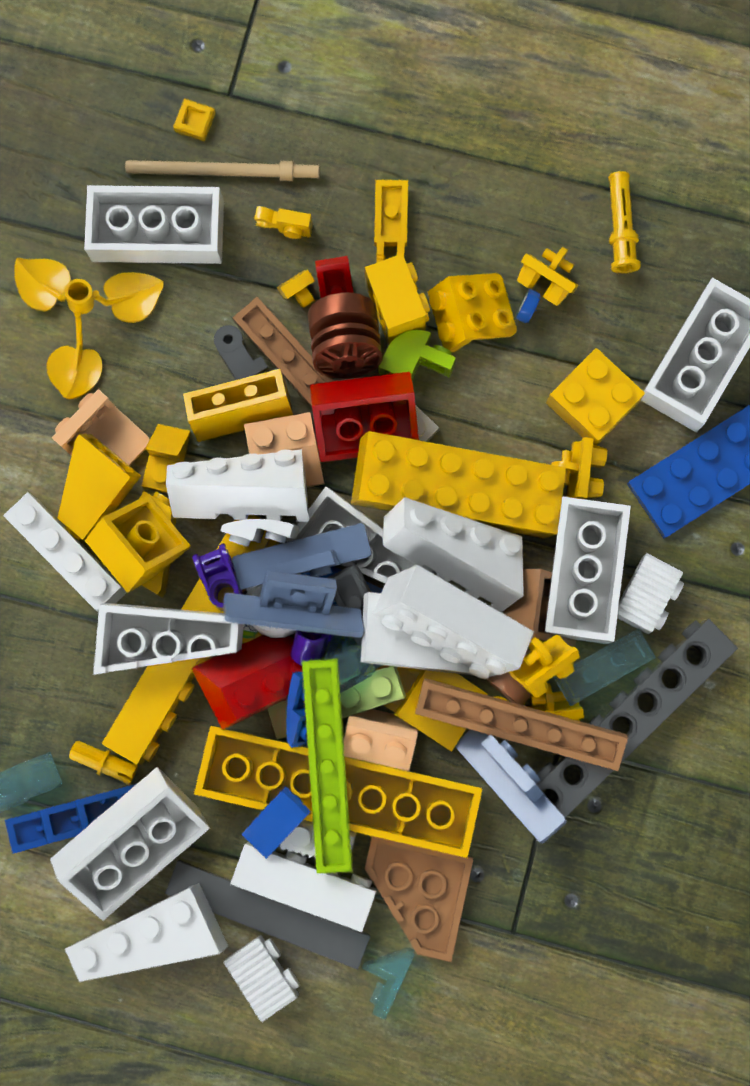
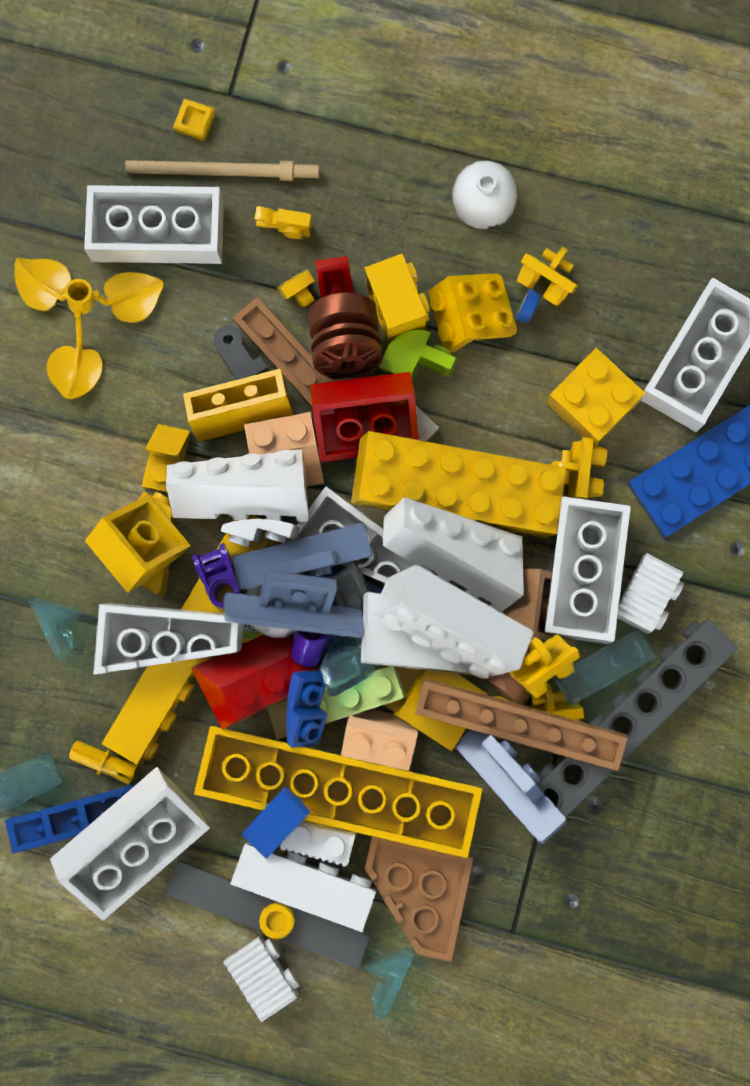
(51, 620): none -> clear light blue slope
(64, 552): white brick -> none
(93, 486): yellow slope -> none
(106, 423): light nougat bracket -> none
(157, 936): white wedge -> none
(277, 920): none -> yellow tile
(327, 766): lime tile -> none
(390, 216): yellow hinge -> none
(484, 194): none -> white cylinder
(623, 236): yellow pin -> none

